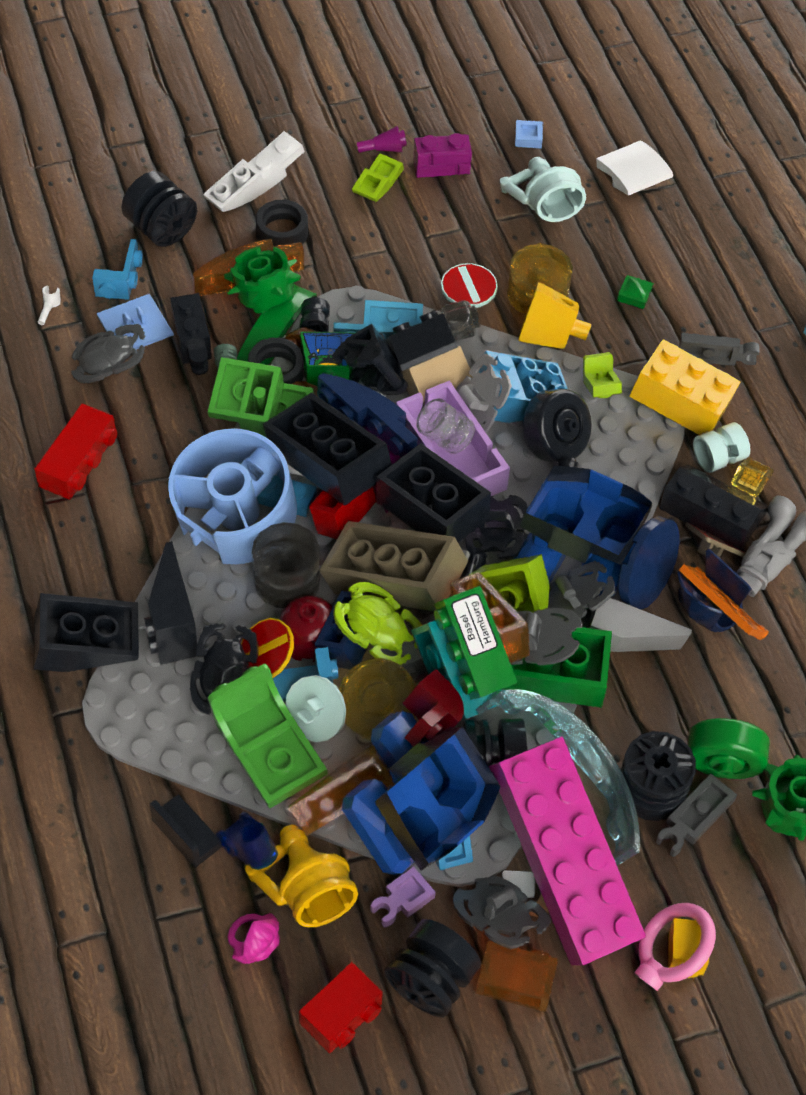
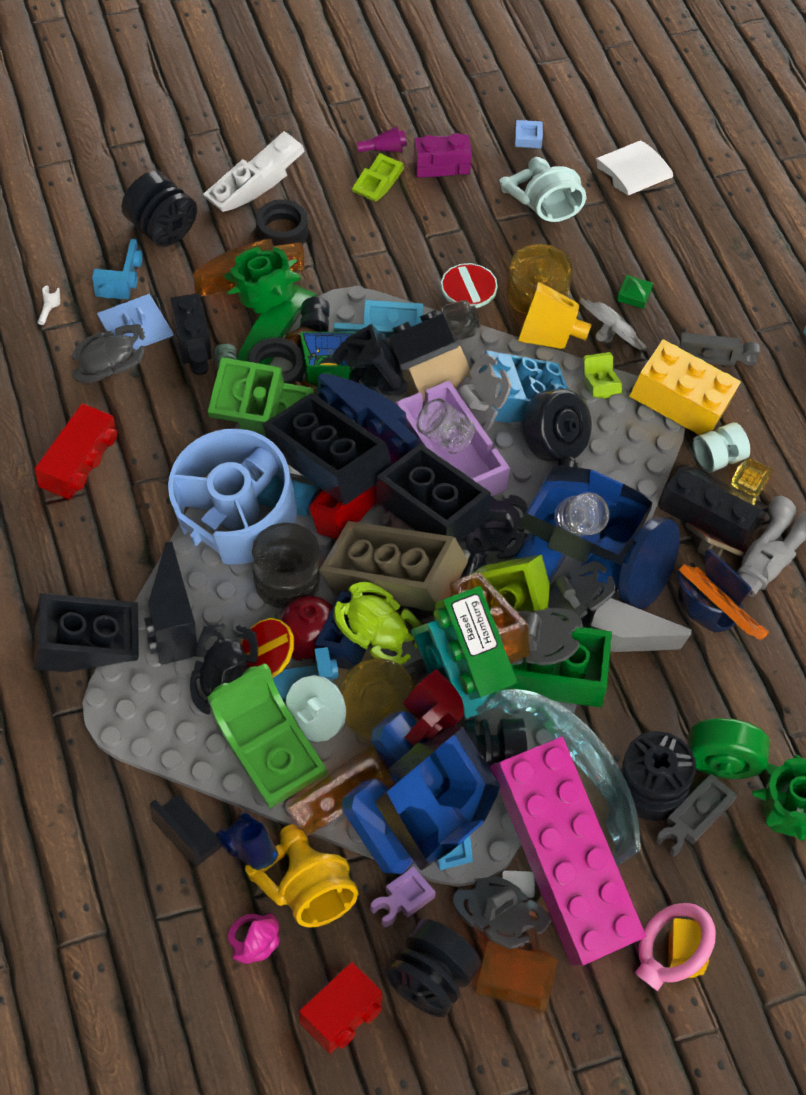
(582, 514): none -> clear wheel
(612, 324): none -> light grey shield

